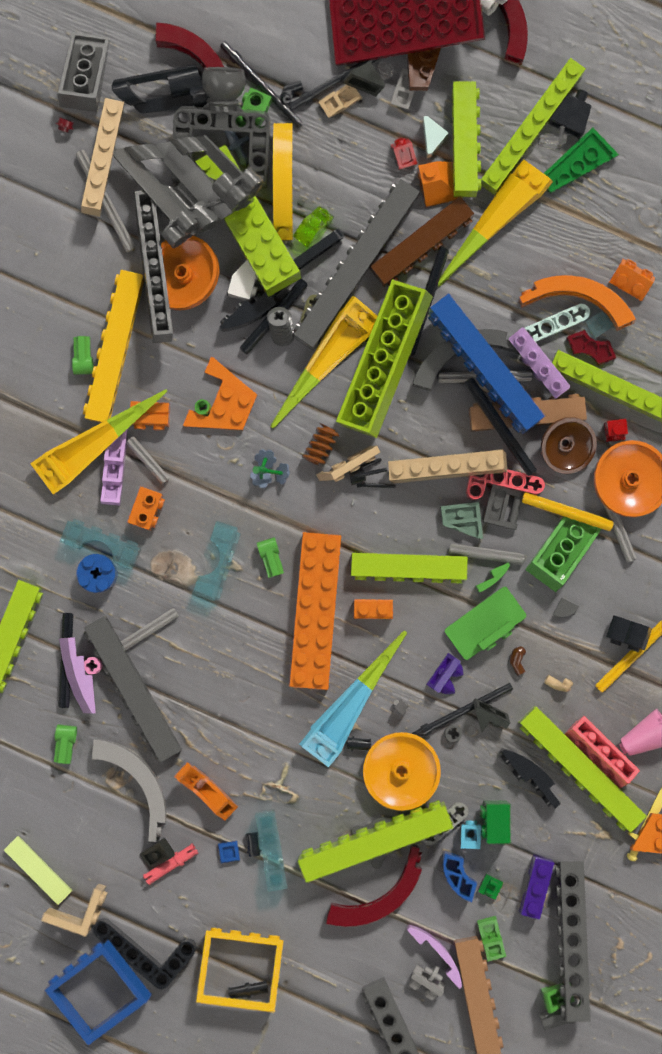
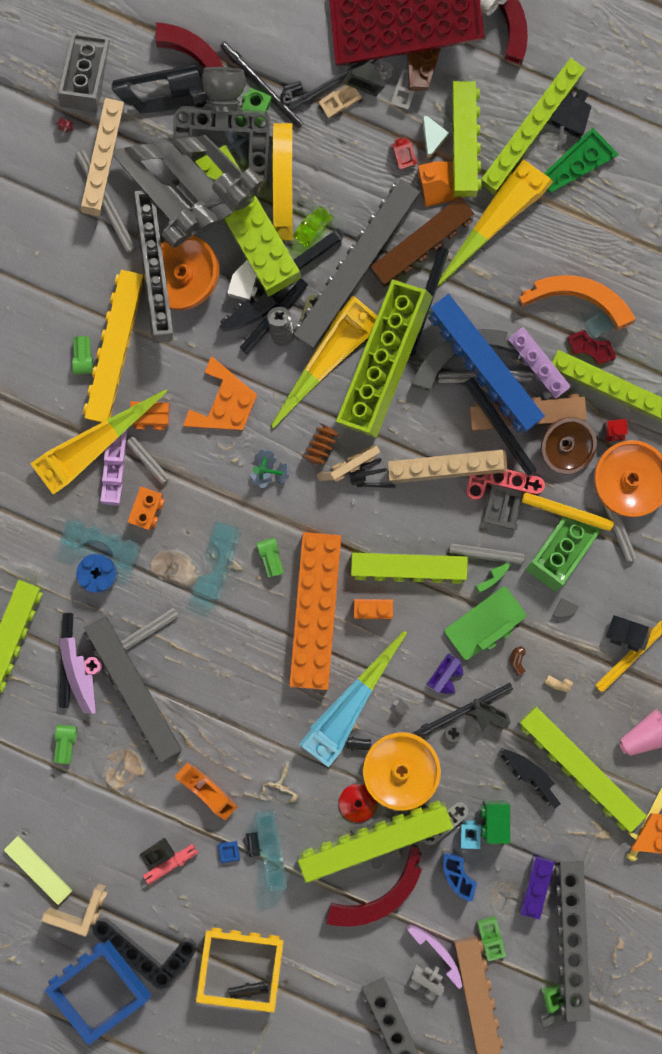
(141, 771): light grey arch -> none
(200, 404): bright green hinge -> none
(348, 798): none -> red dish
(463, 518): sand green wing -> none
(490, 886): green tile -> none
(555, 325): light aqua beam -> none
(602, 752): coral brick -> none
(632, 279): orange bracket -> none

